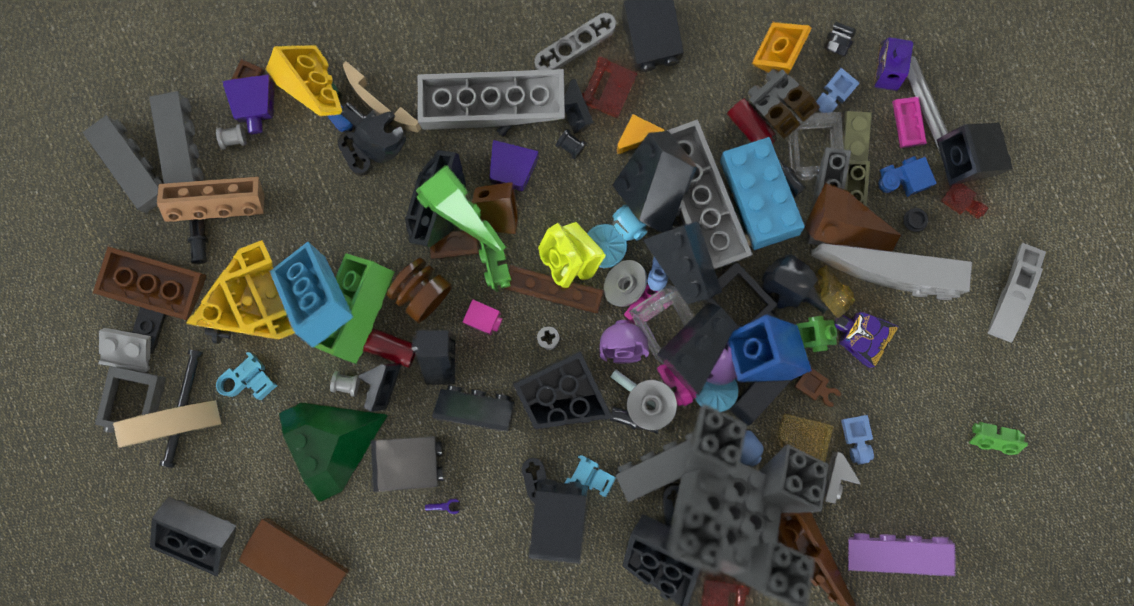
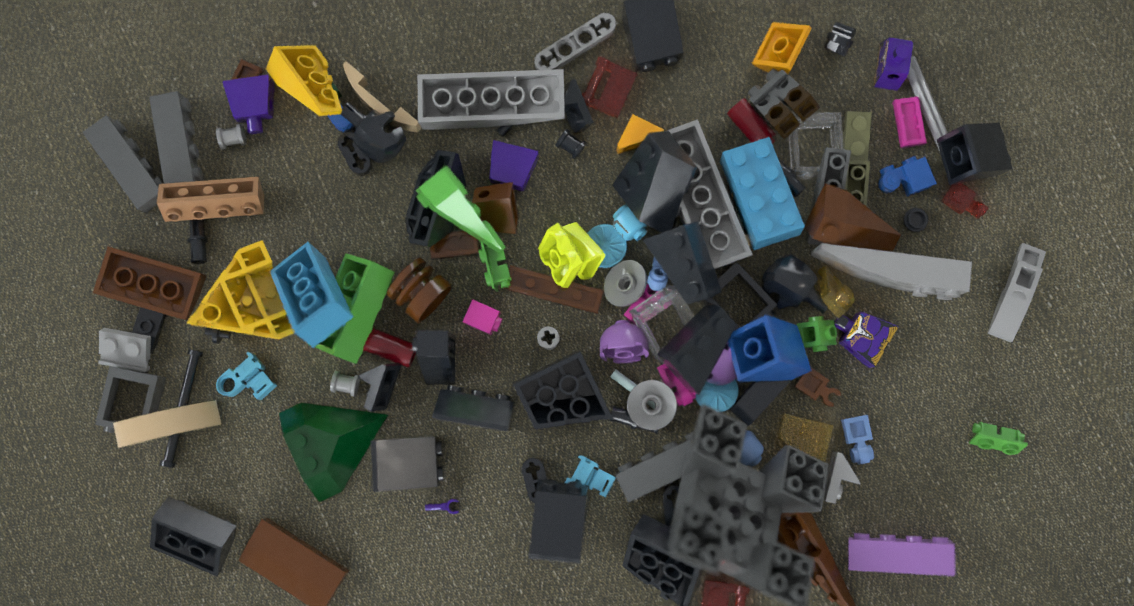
(839, 88): medium blue plate -> none

